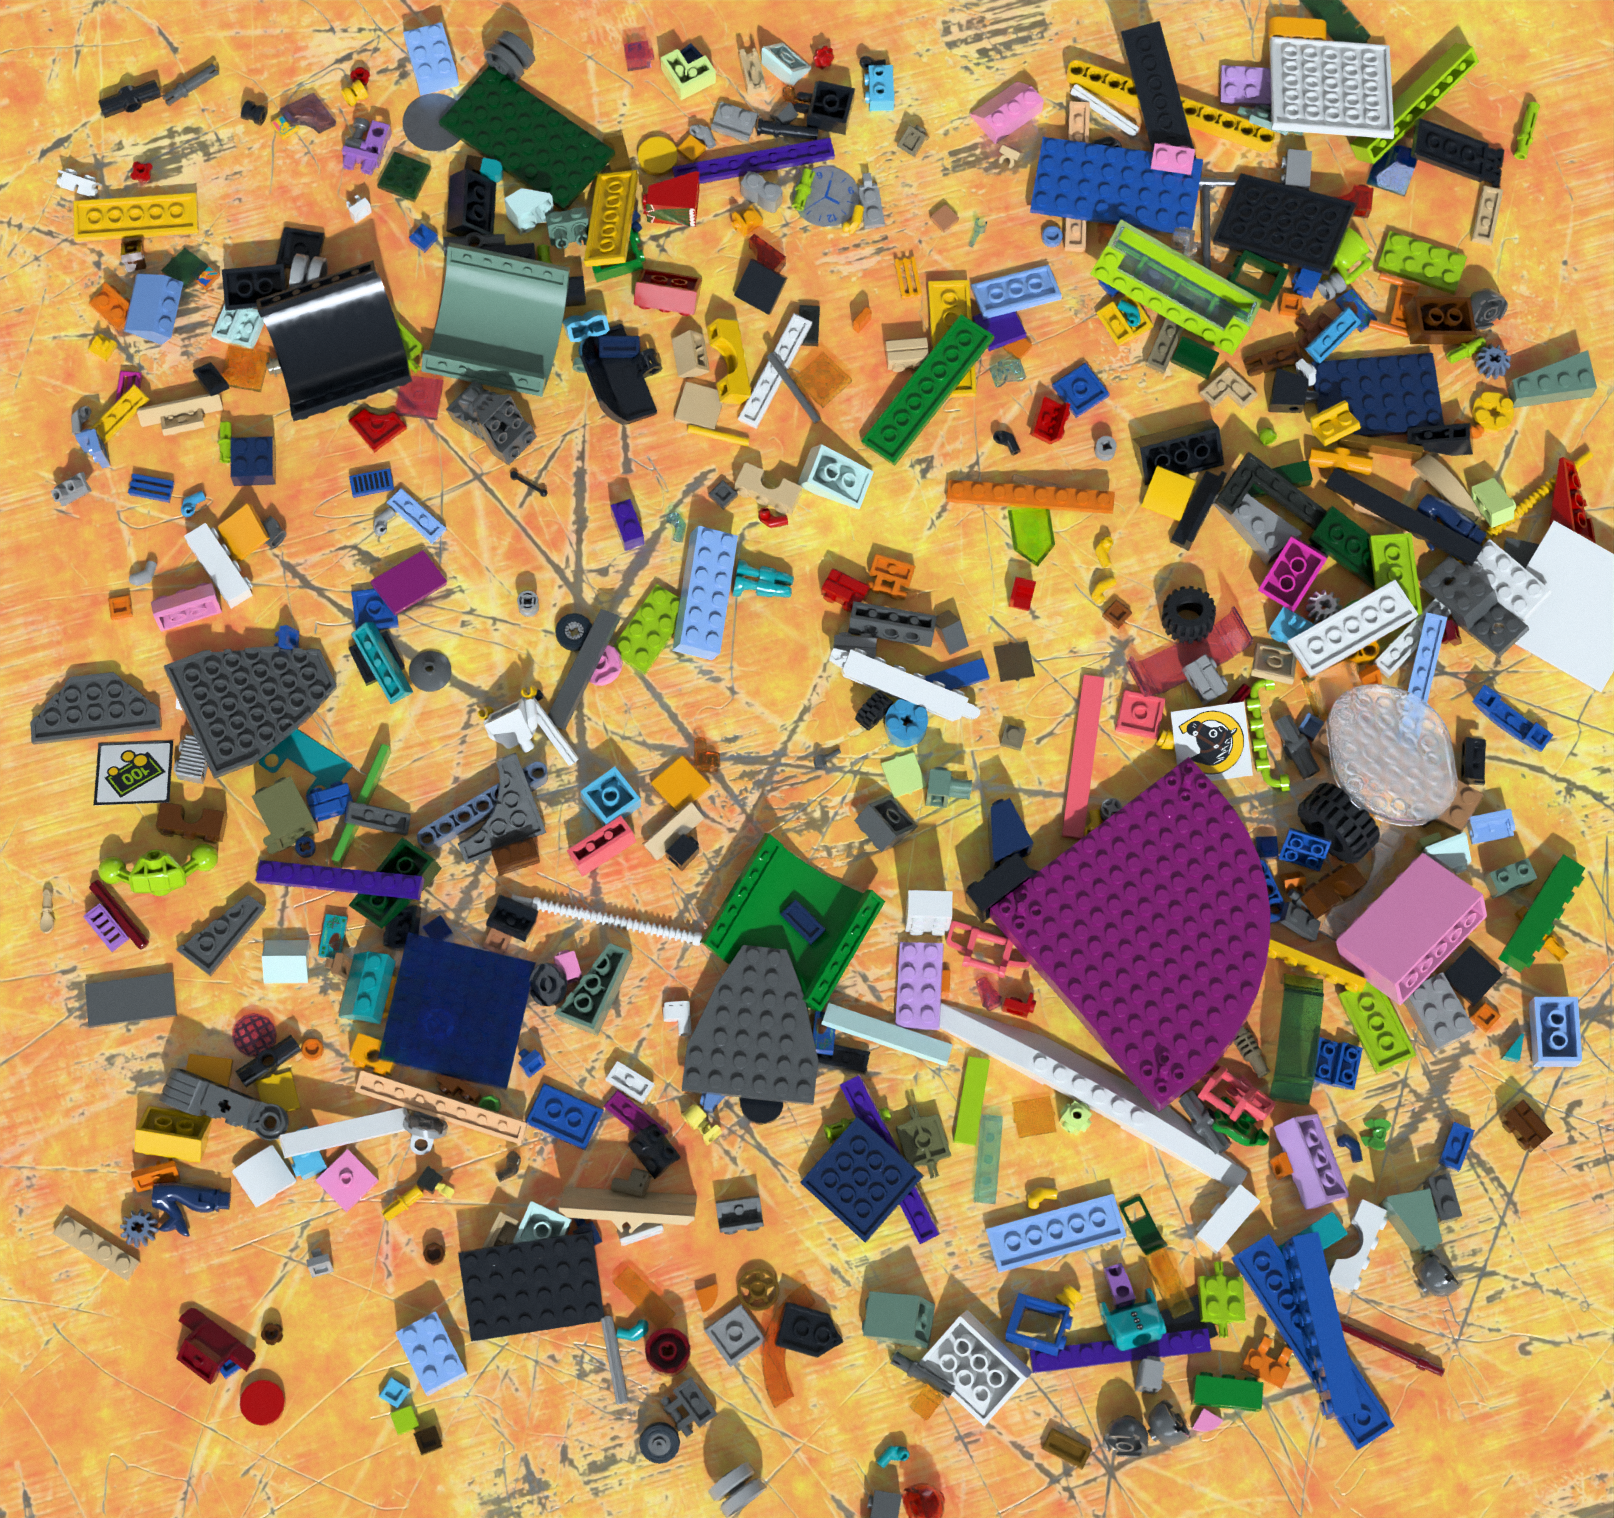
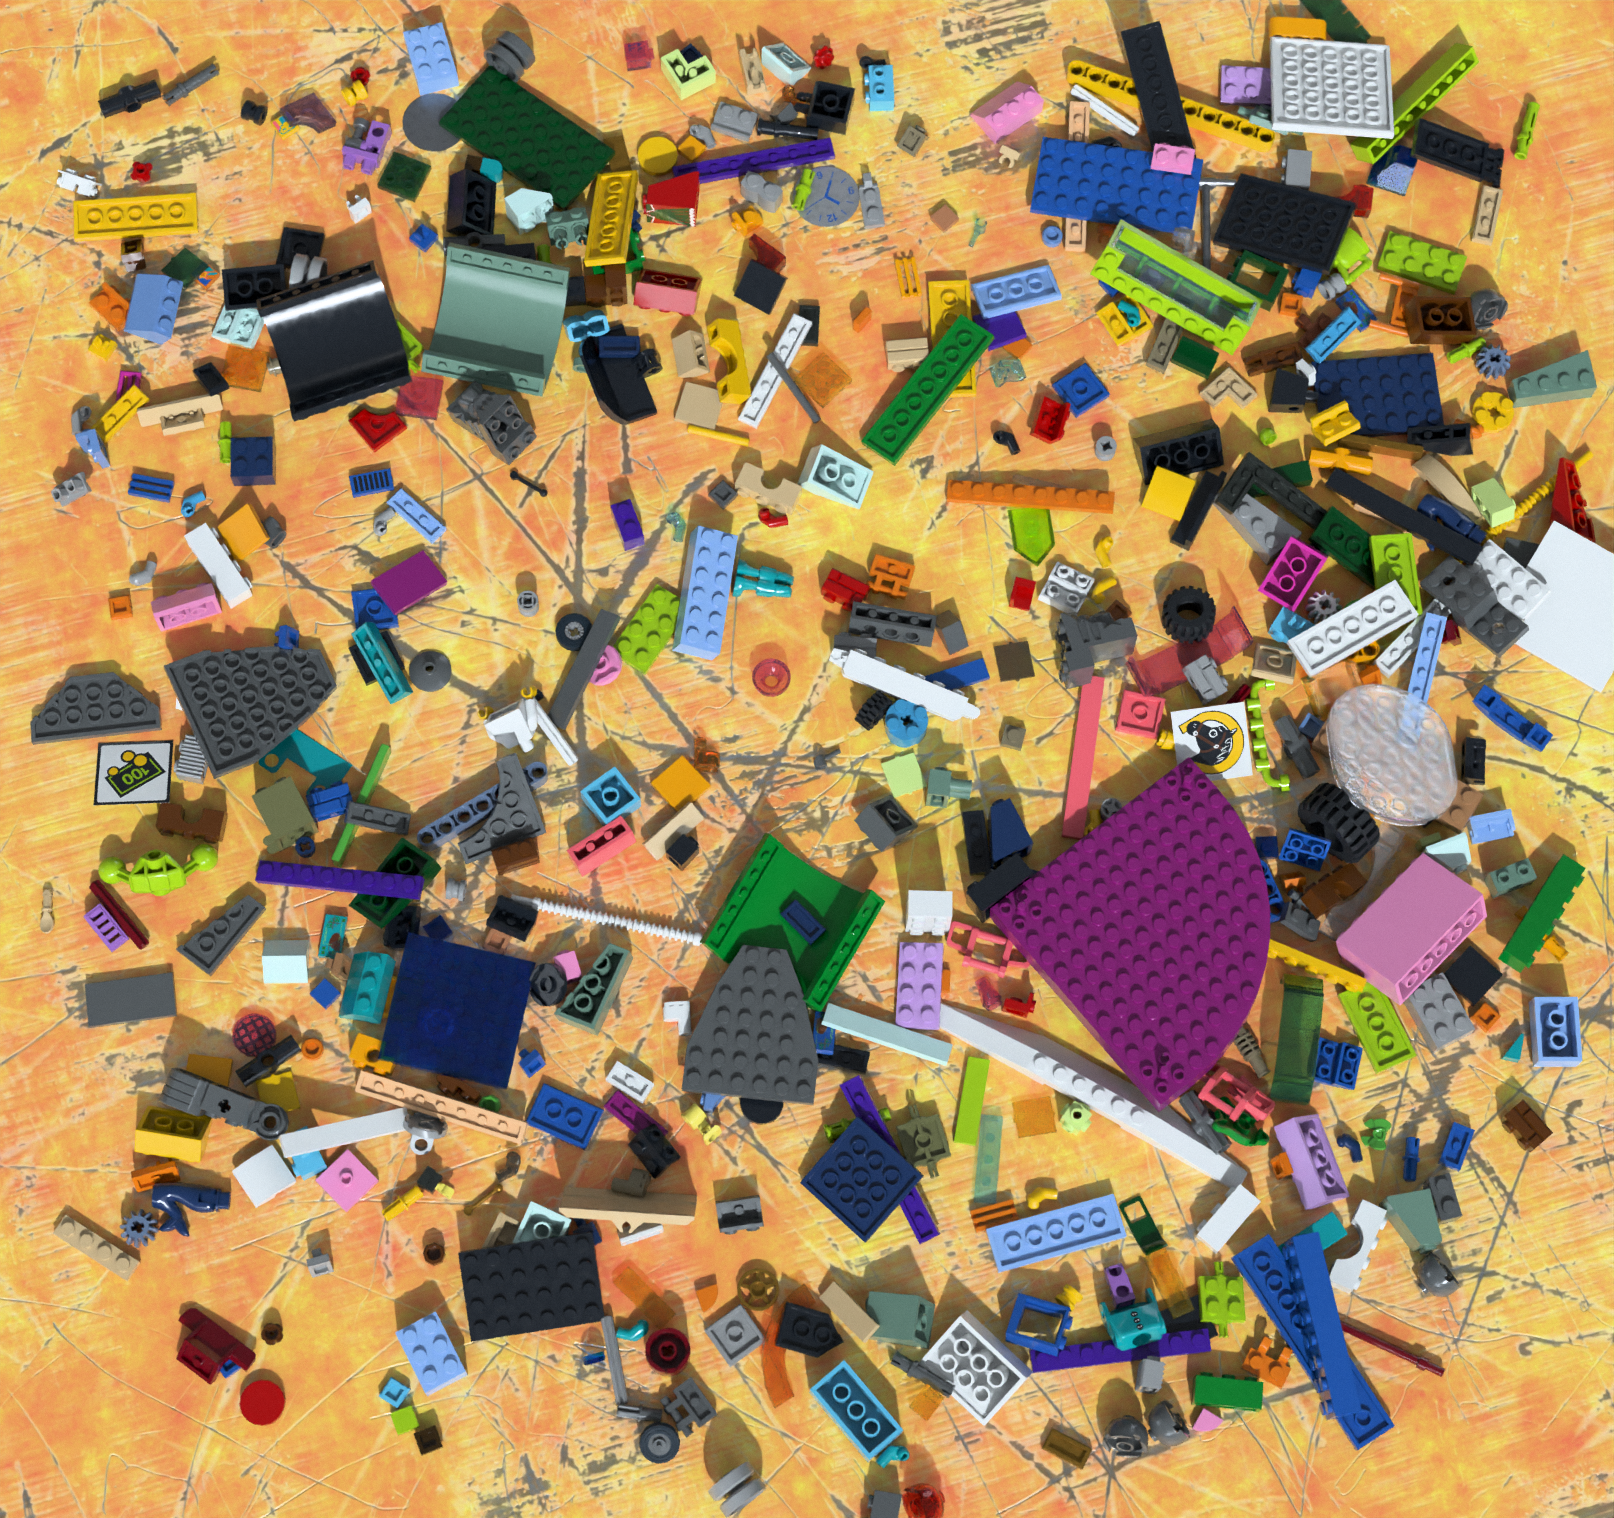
(325, 993): none -> blue tile
(456, 889): none -> light grey wheel
(469, 1210): none -> pearl gold hinge
(593, 1358): none -> tile
(607, 287): none -> reddish brown brick
(639, 1412): none -> dark grey axle
(773, 668): none -> clear pink piece
(849, 1312): none -> tan tile
(856, 220): yellow arm -> none
(856, 1411): none -> medium azure brick
(976, 842): none -> black plate
(1012, 1210): none -> orange tile
(1066, 589): none -> white slope
(1090, 641): none -> dark grey brick
(1411, 1159): none -> blue axle

